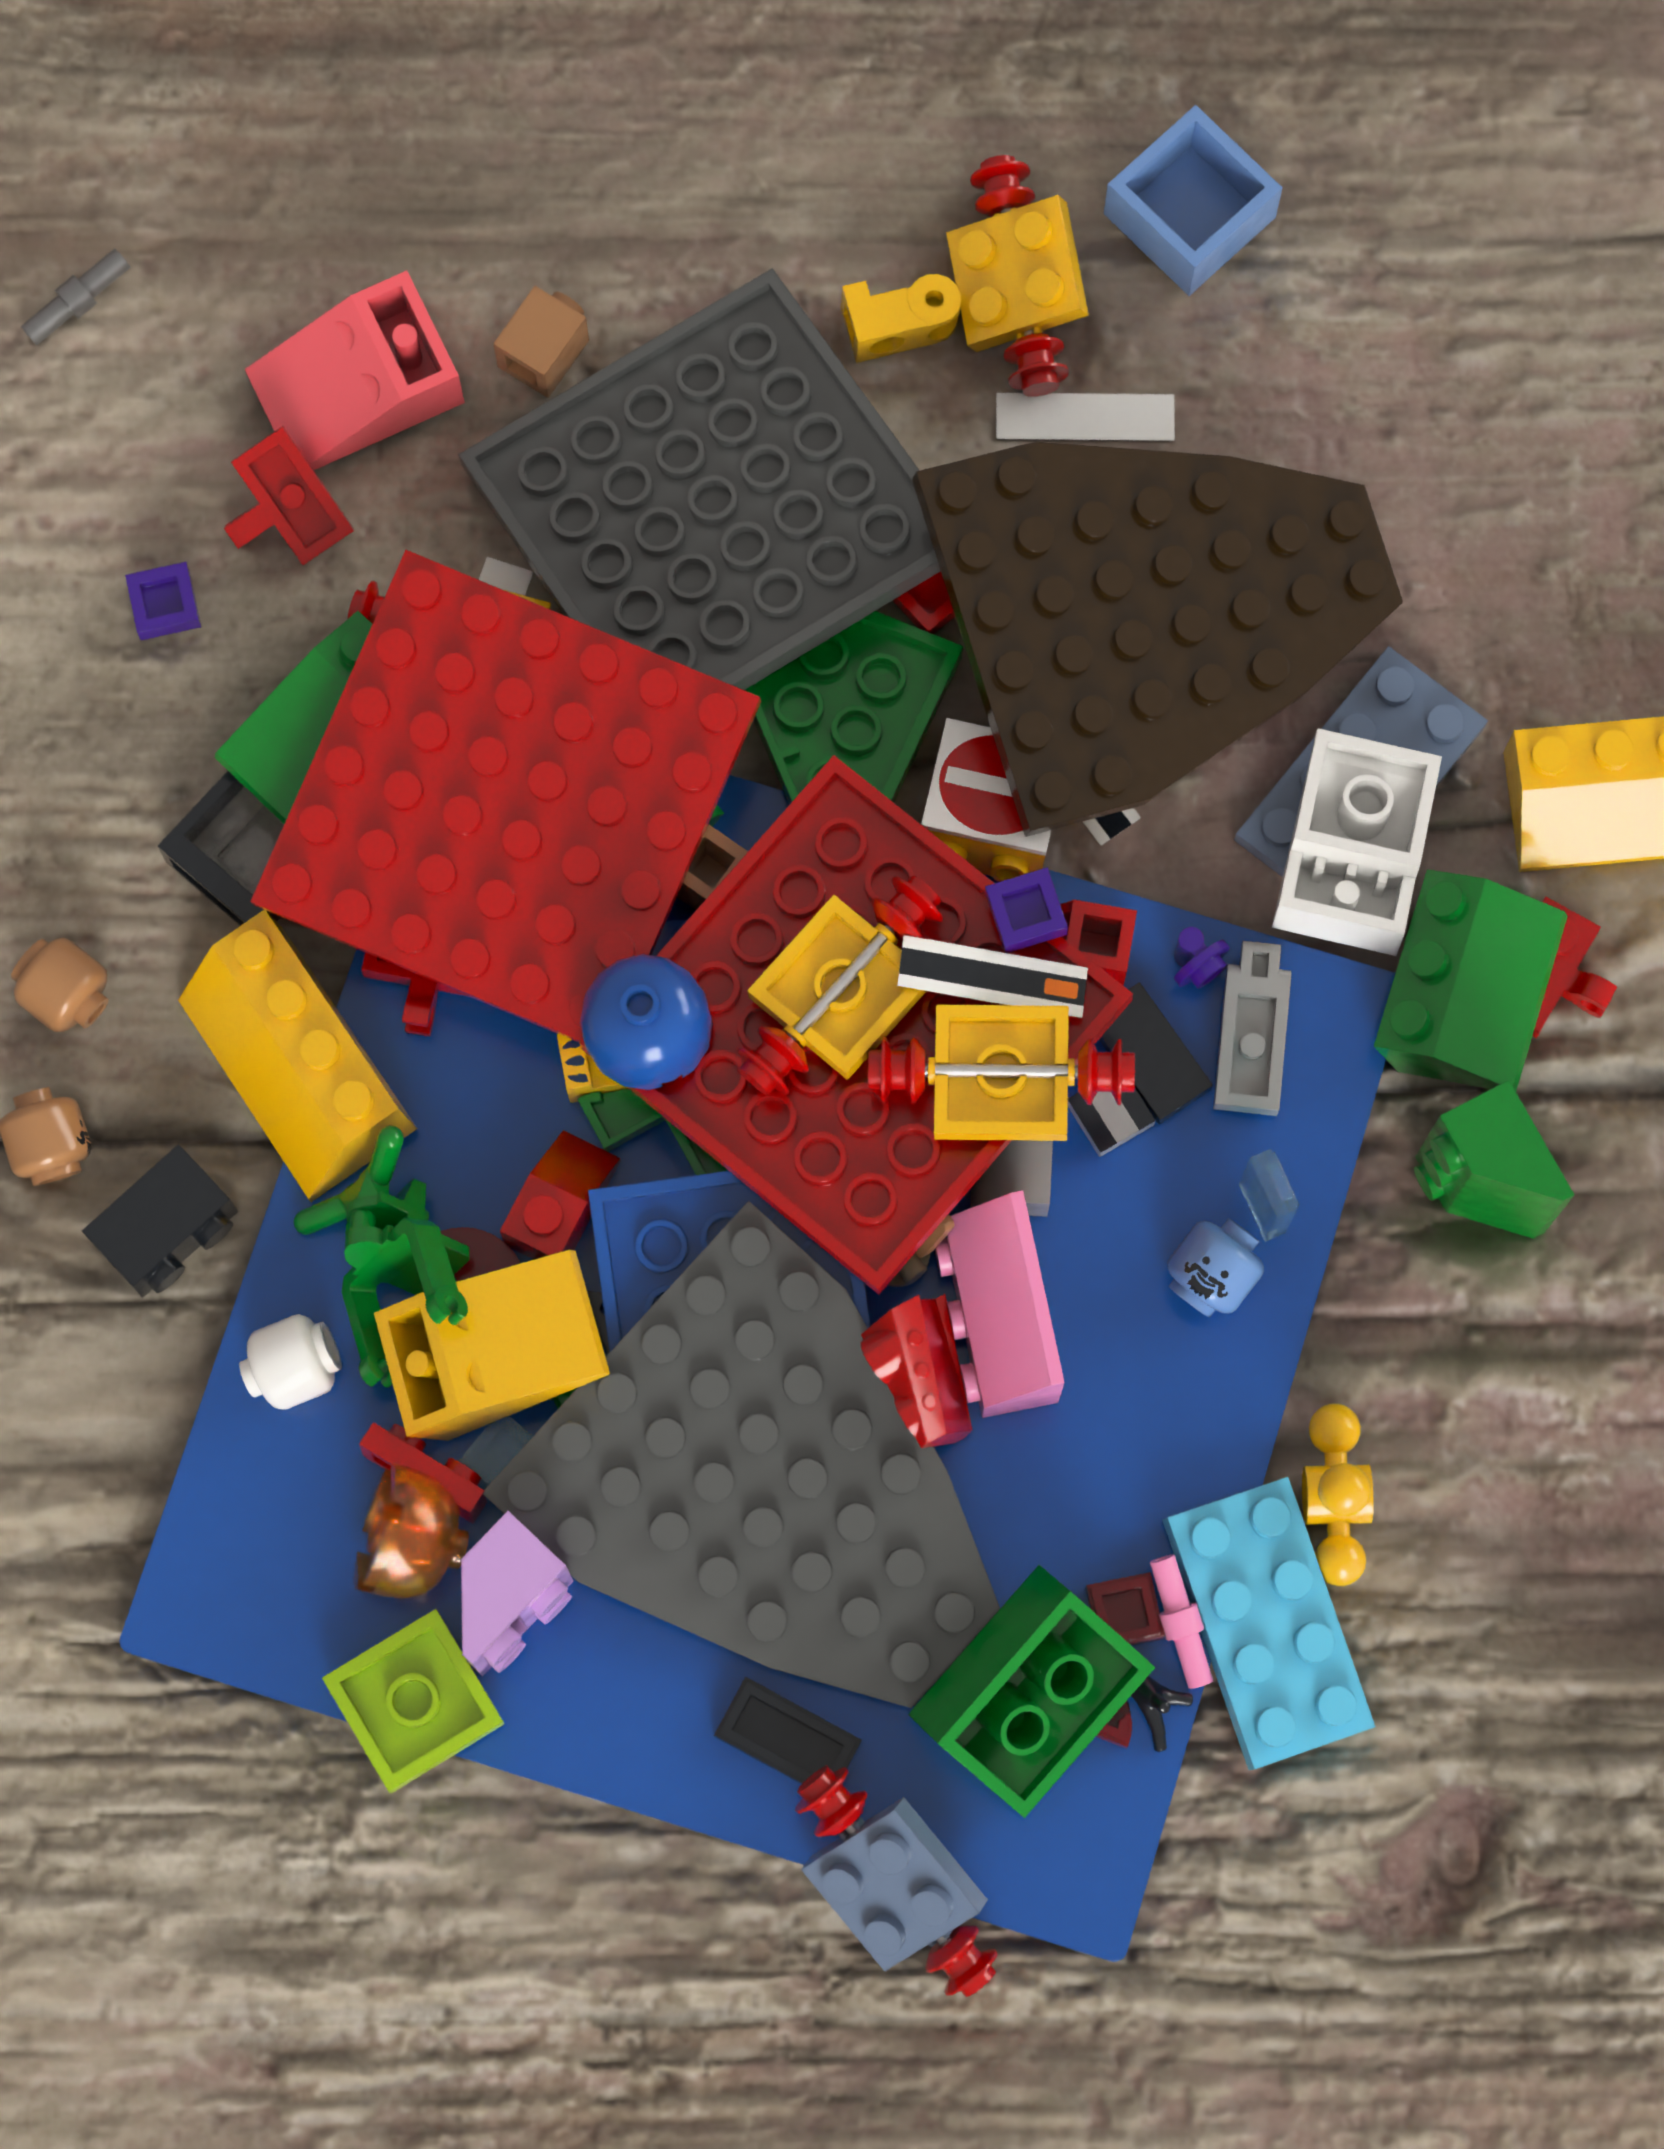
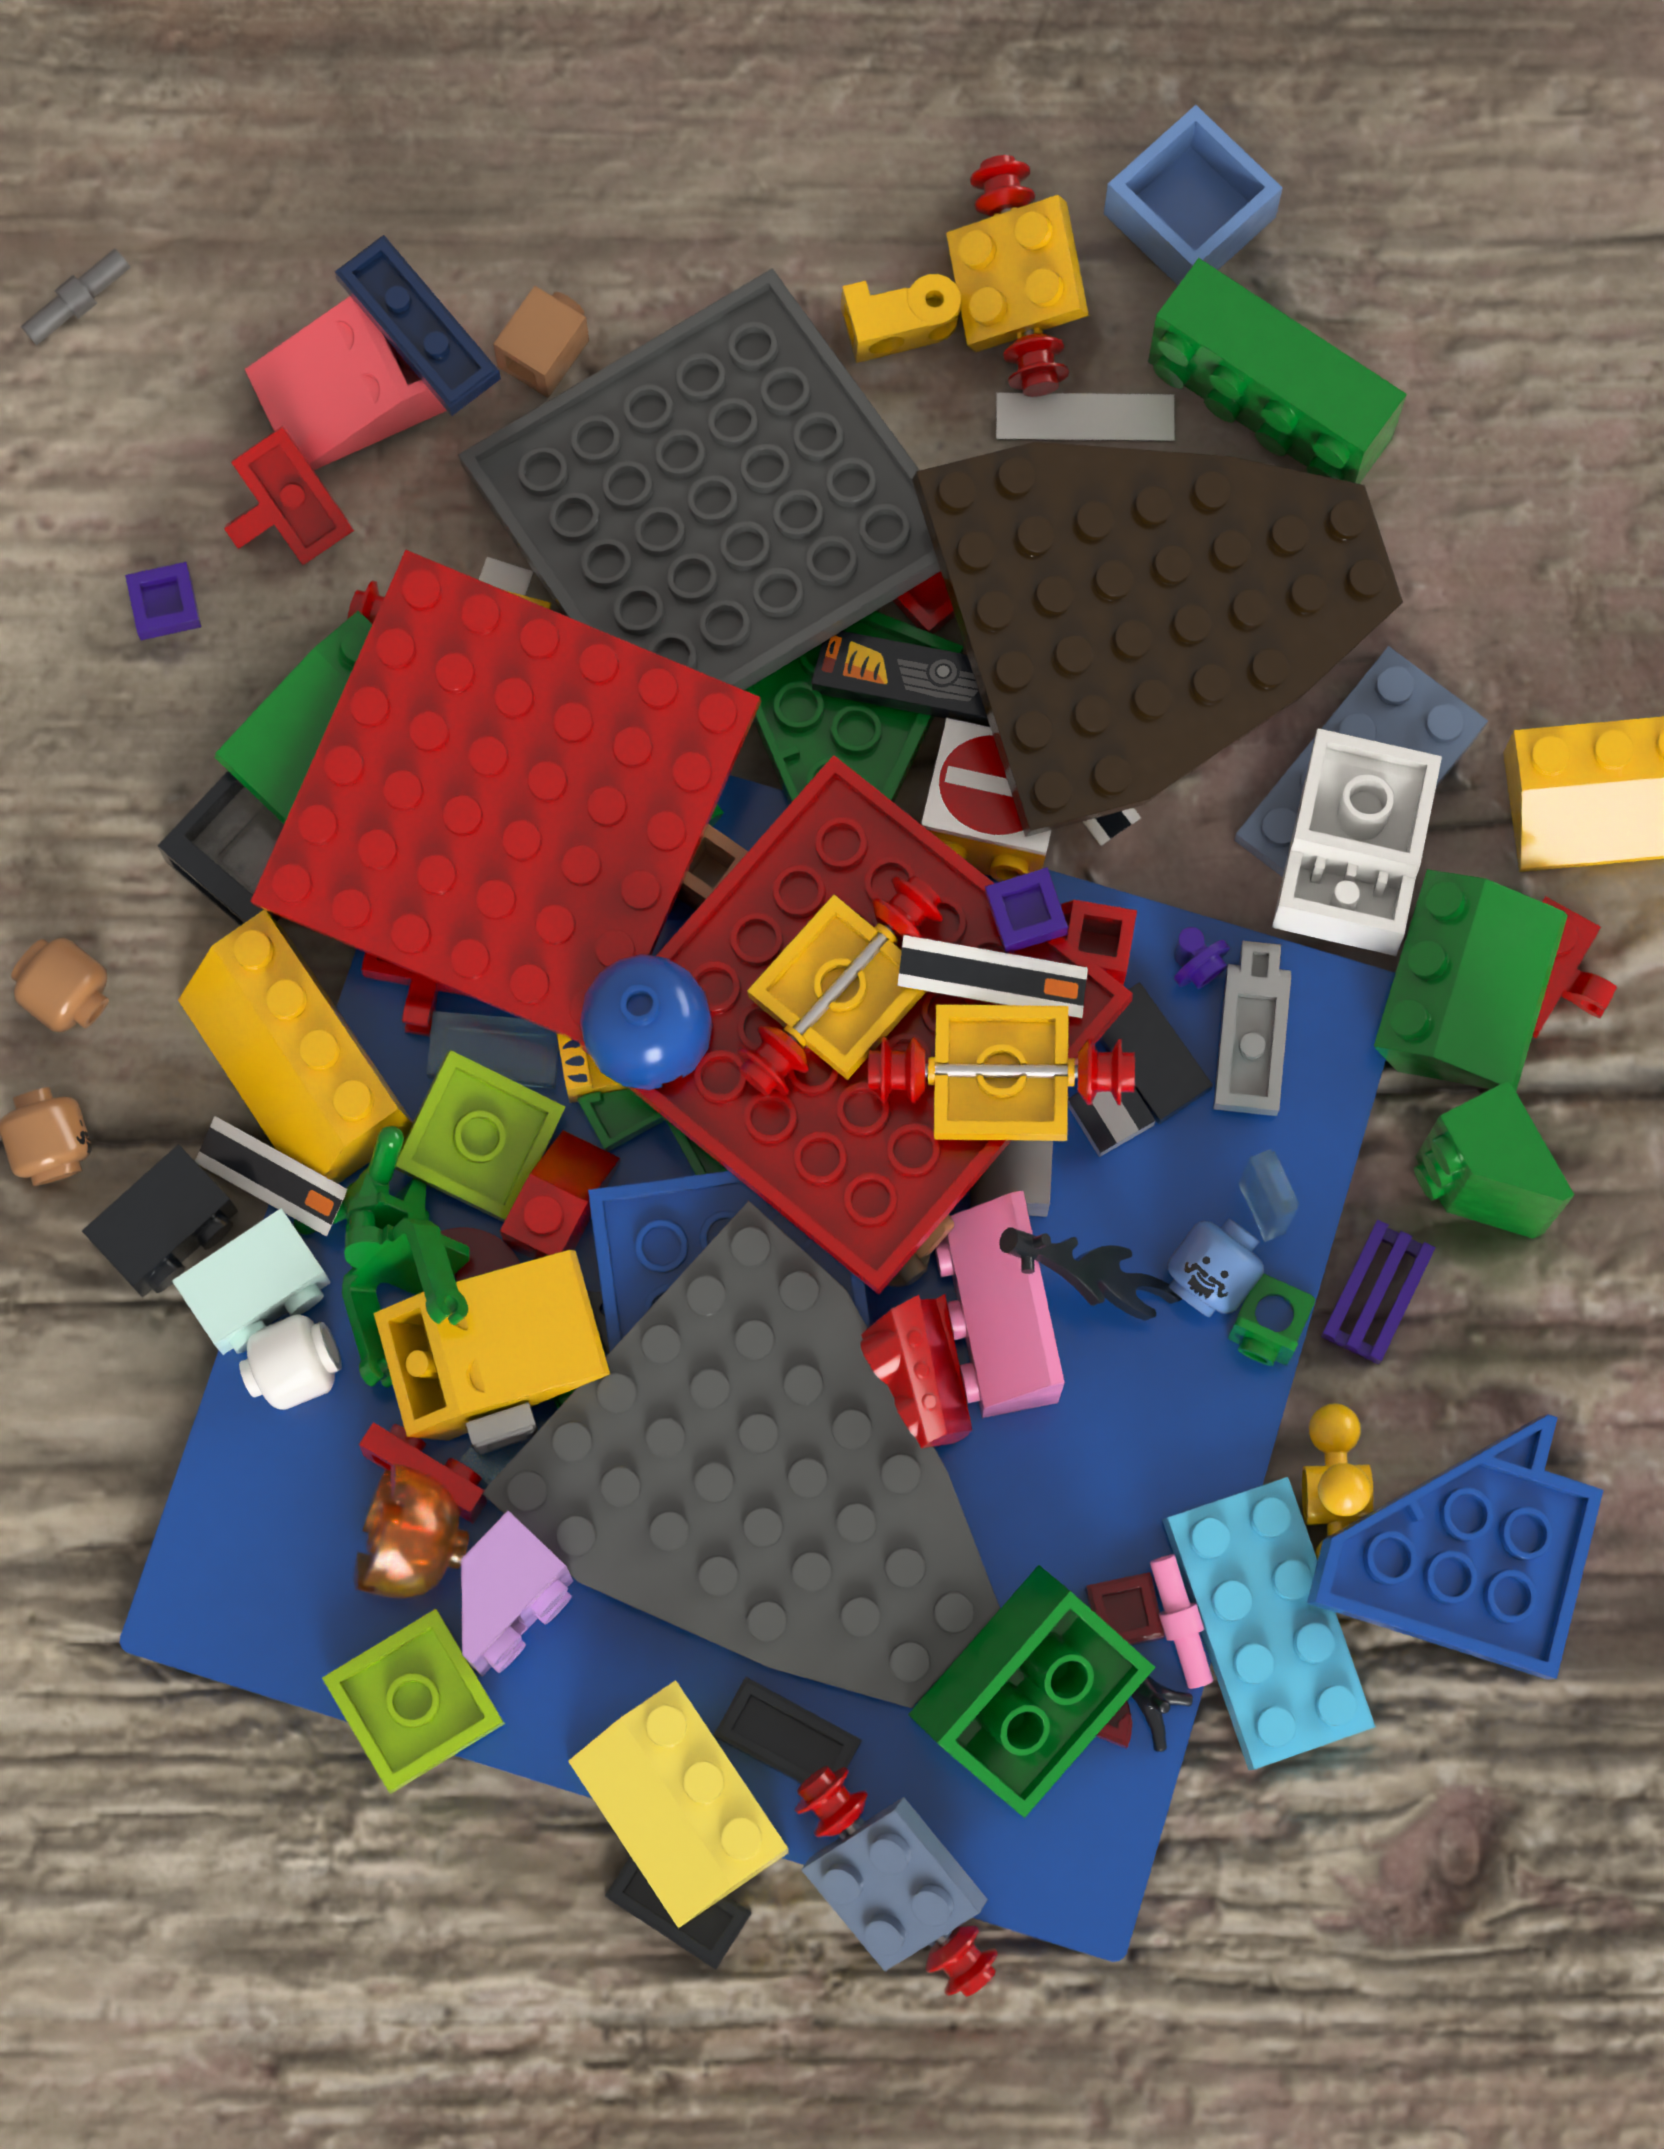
(253, 1282): none -> light aqua brick
(271, 1176): none -> sticker
(417, 325): none -> dark blue tile
(478, 1135): none -> lime plate
(498, 1043): none -> clear light blue tile
(502, 1428): none -> light grey tile
(678, 1804): none -> light yellow slope
(705, 1936): none -> black tile
(899, 677): none -> tile
(1093, 1273): none -> black piece
(1260, 1342): none -> green bracket
(1273, 376): none -> green brick
(1401, 1244): none -> dark purple tile
(1472, 1556): none -> blue wing

